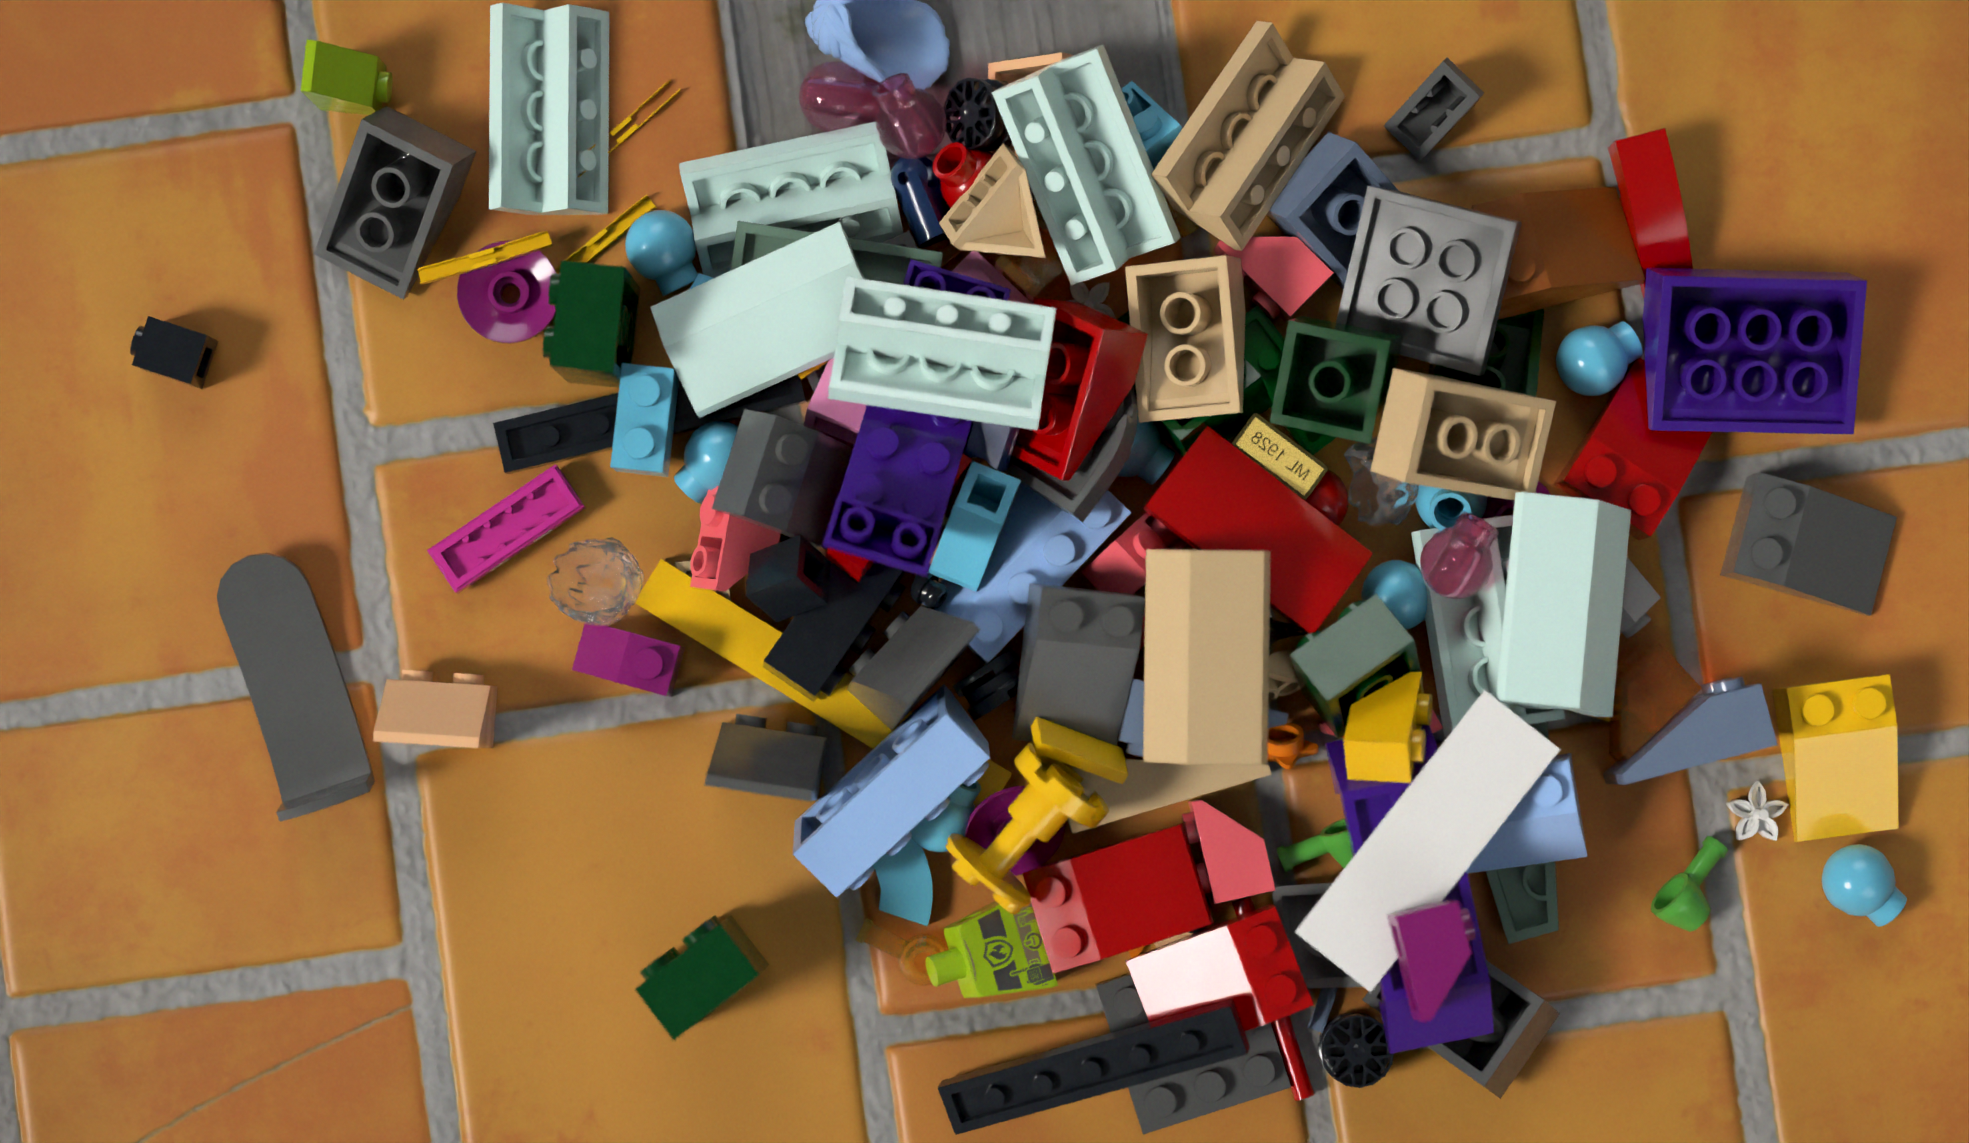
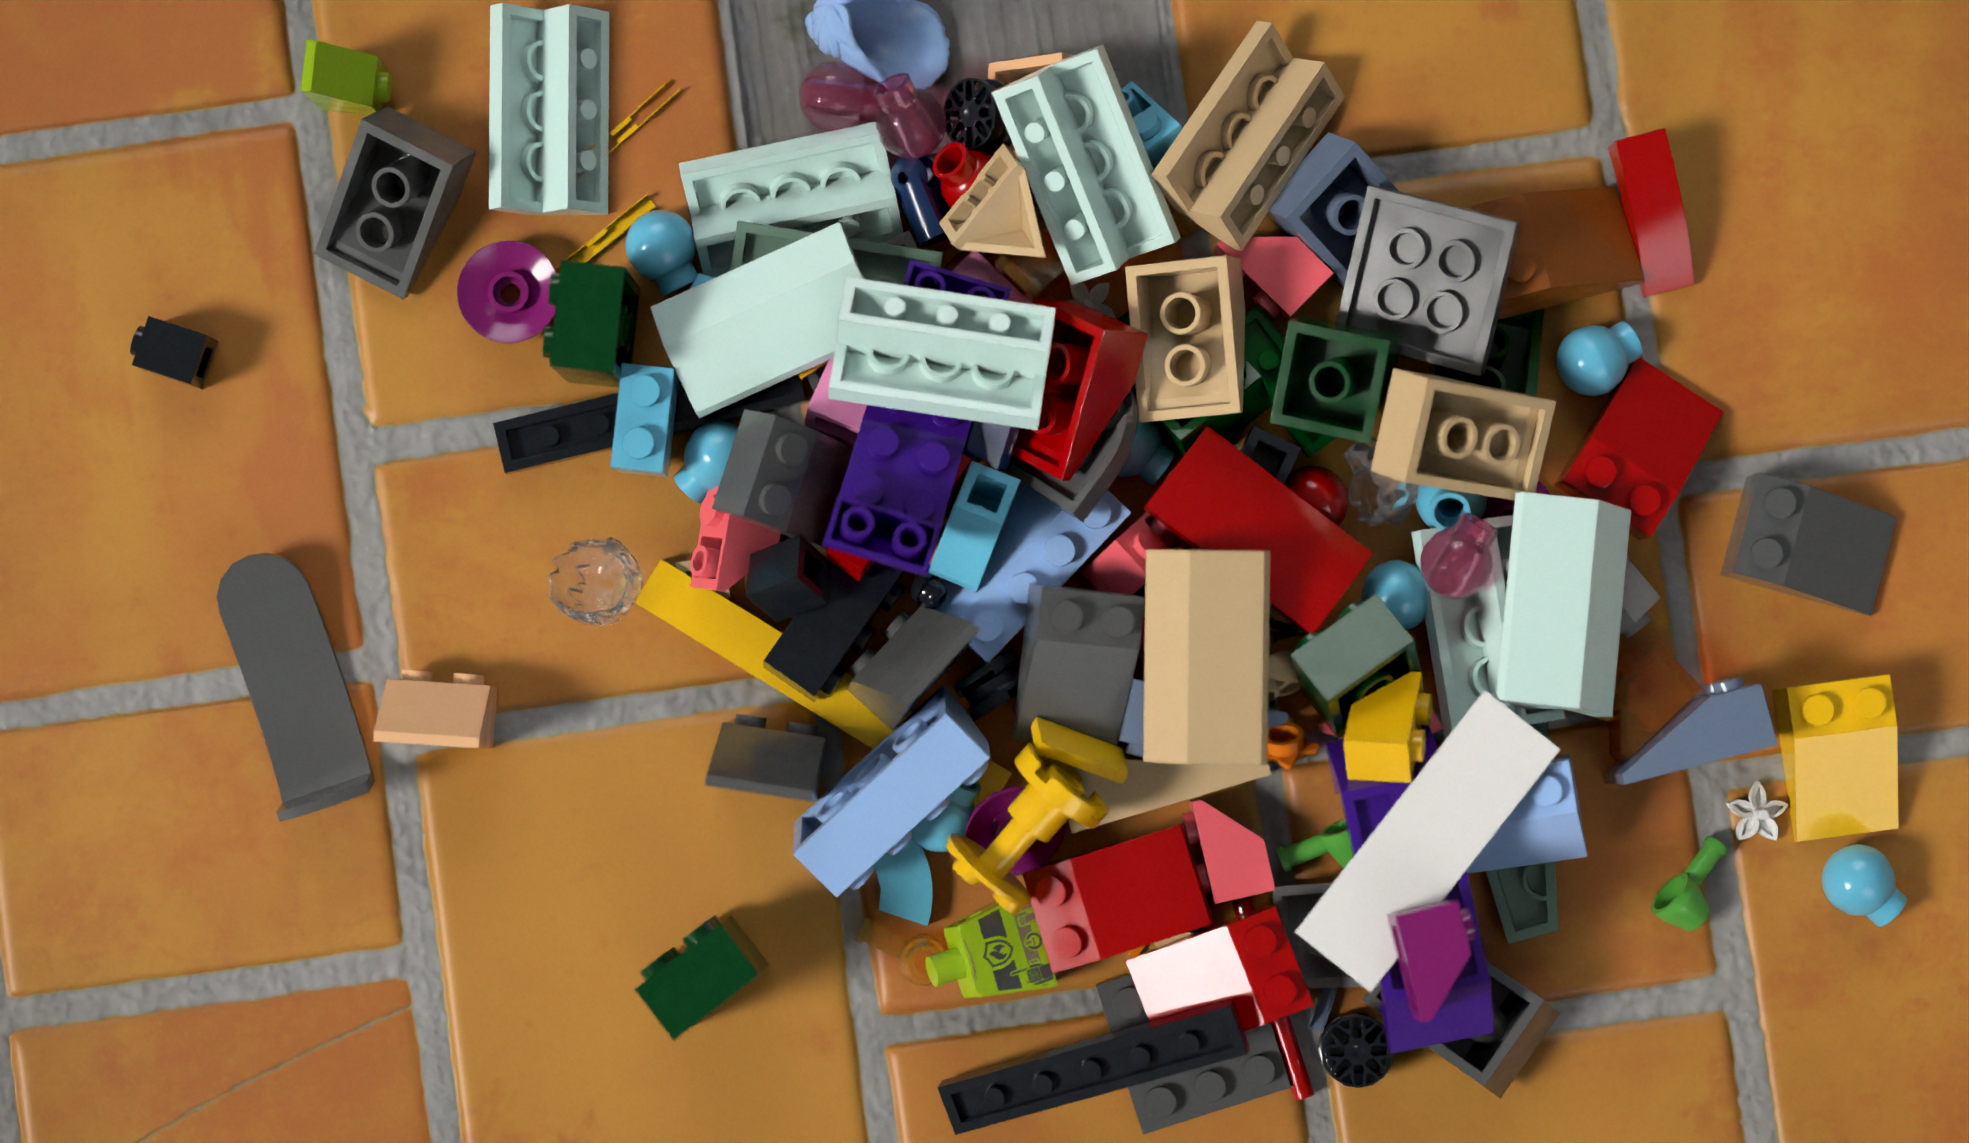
(484, 258): yellow piece -> none
(506, 529): dark pink plate -> none
(629, 659): magenta slope -> none
(1280, 456): clear yellow sticker -> none
(1434, 109): dark grey slope -> none
(1752, 350): dark purple slope -> none

